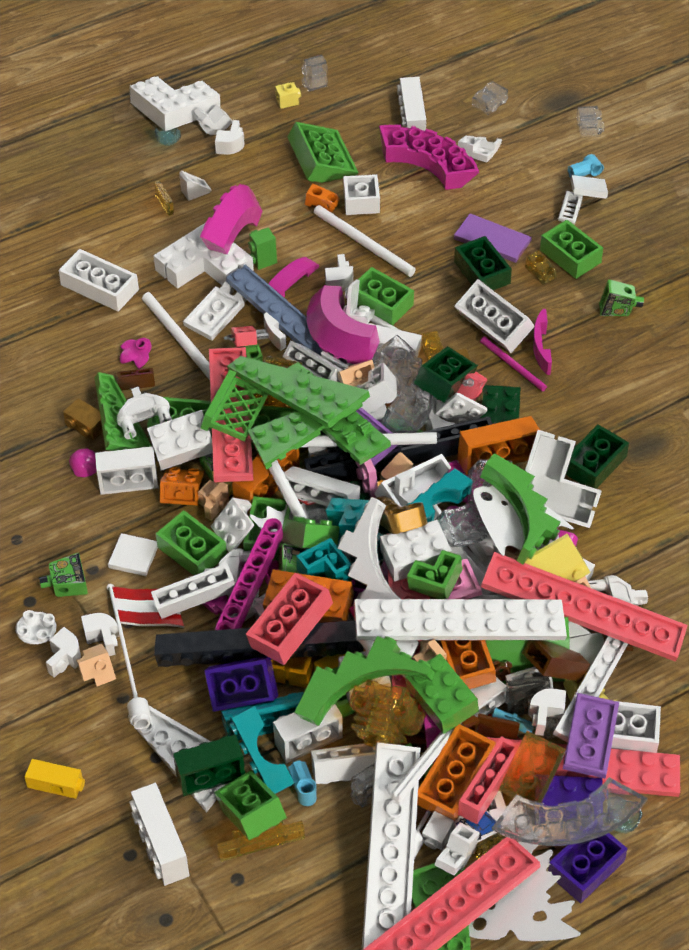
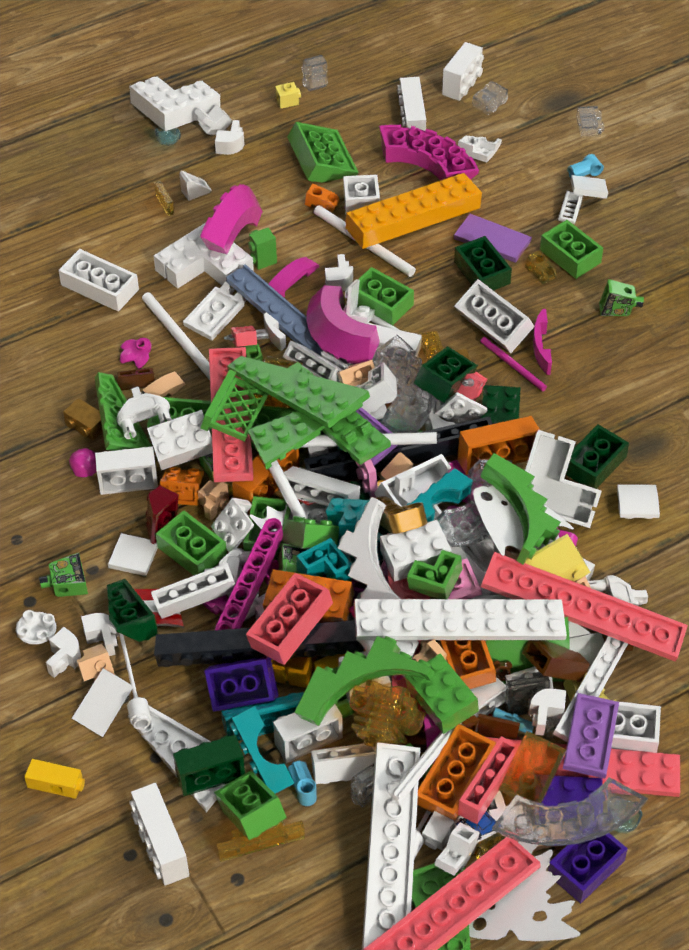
(102, 702): none -> white sticker
(129, 612): none -> dark green wedge
(160, 510): none -> dark red slope
(167, 384): none -> light nougat slope
(413, 210): none -> light orange brick
(462, 71): none -> white brick
(638, 501): none -> white slope

